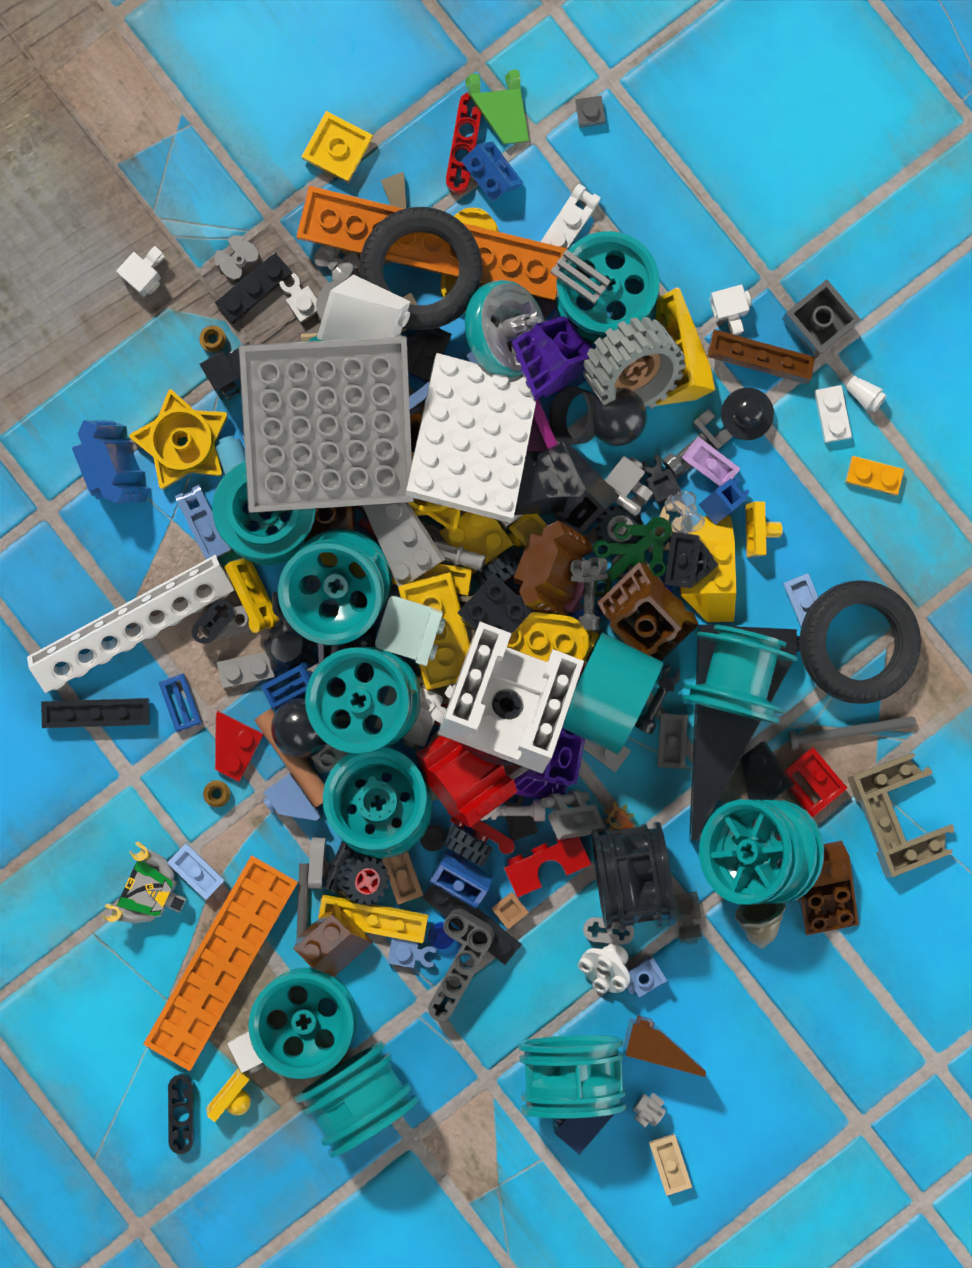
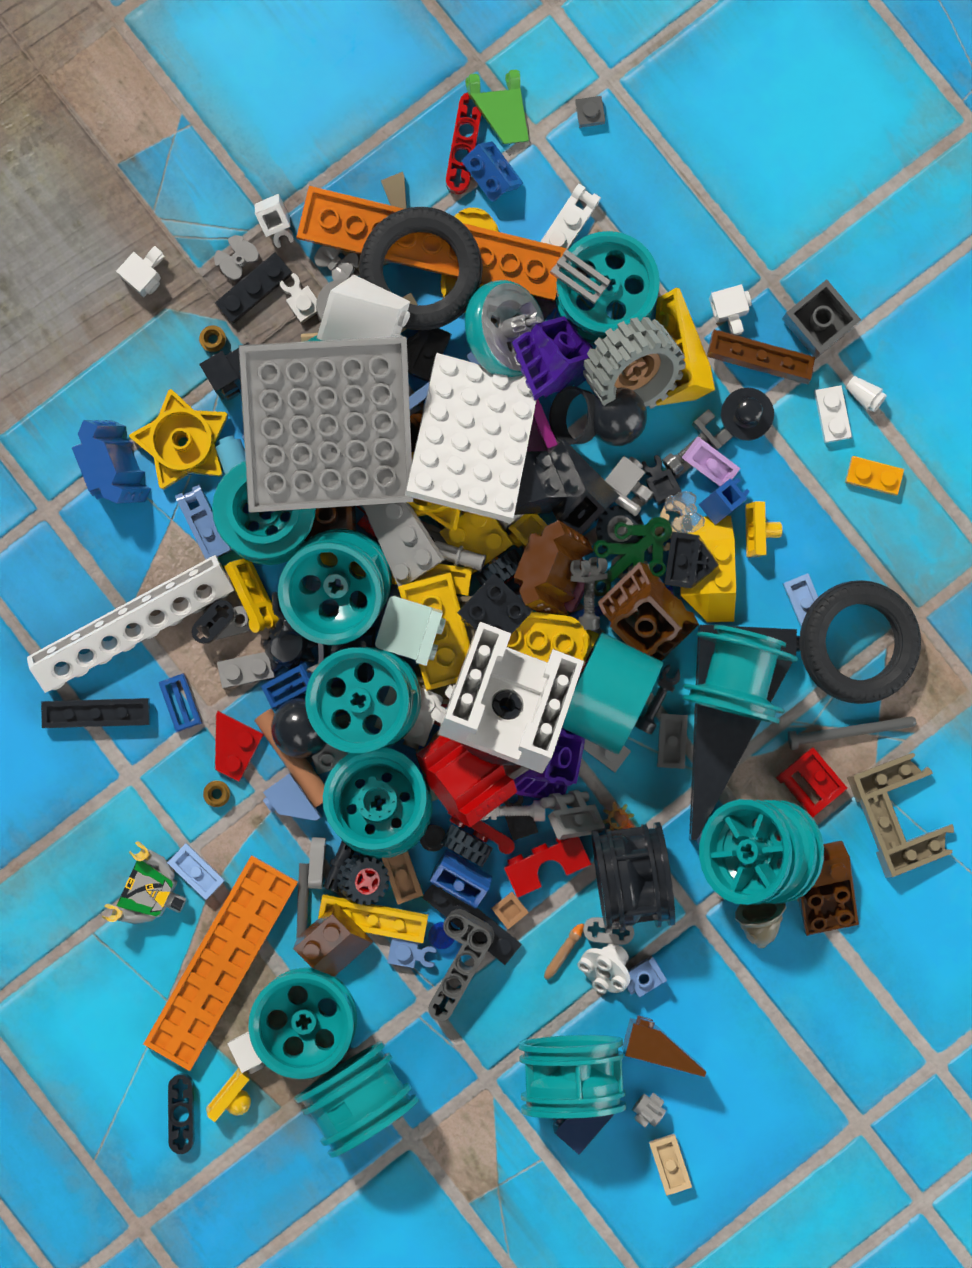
(274, 218): none -> white brick
(337, 147): yellow plate -> none
(574, 936): none -> medium nougat piece
(686, 910): clear smoke plate -> none
(764, 774): black wing -> none

